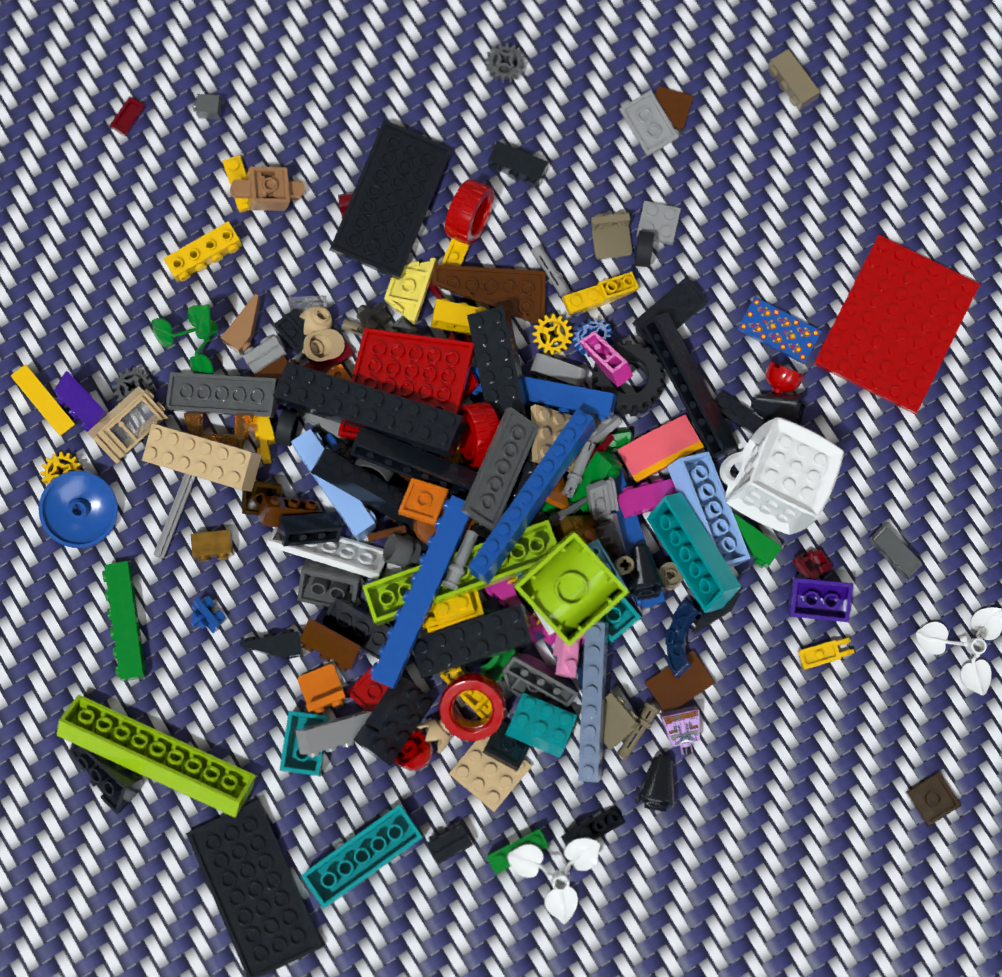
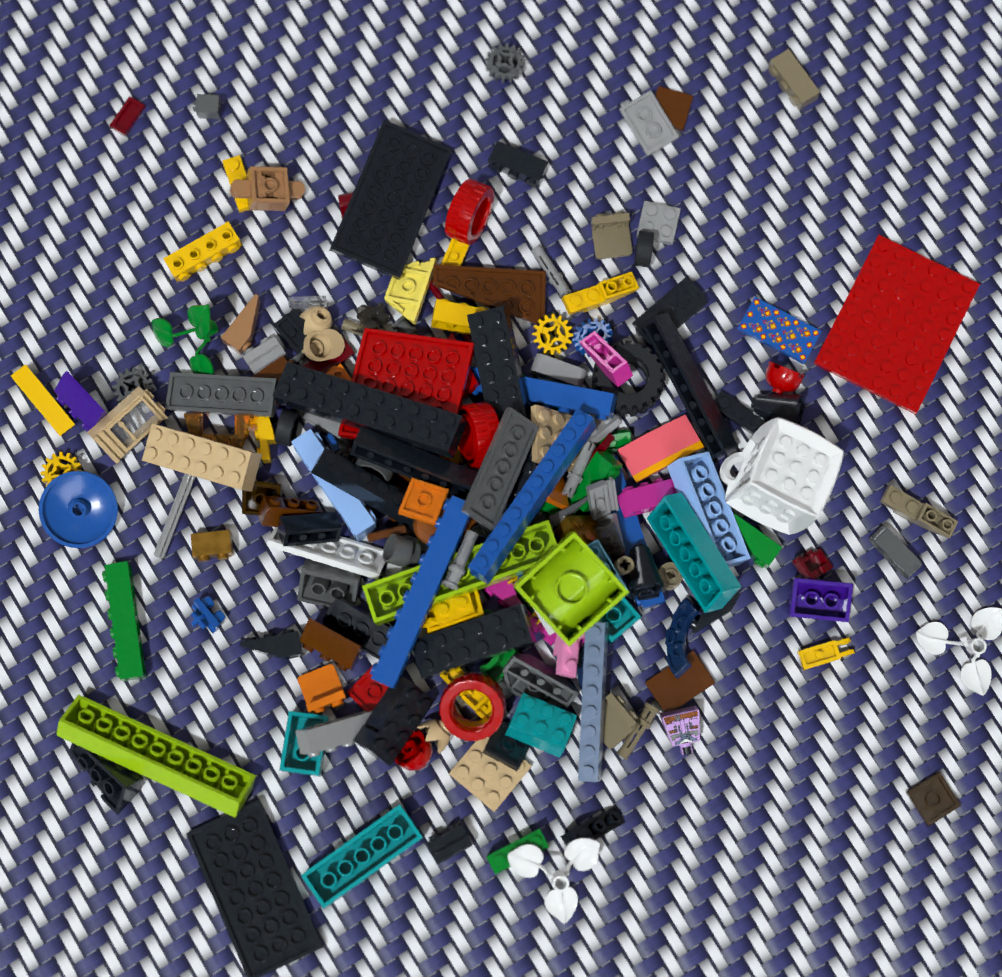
(658, 785): black cone -> none
(918, 513): none -> dark tan slope

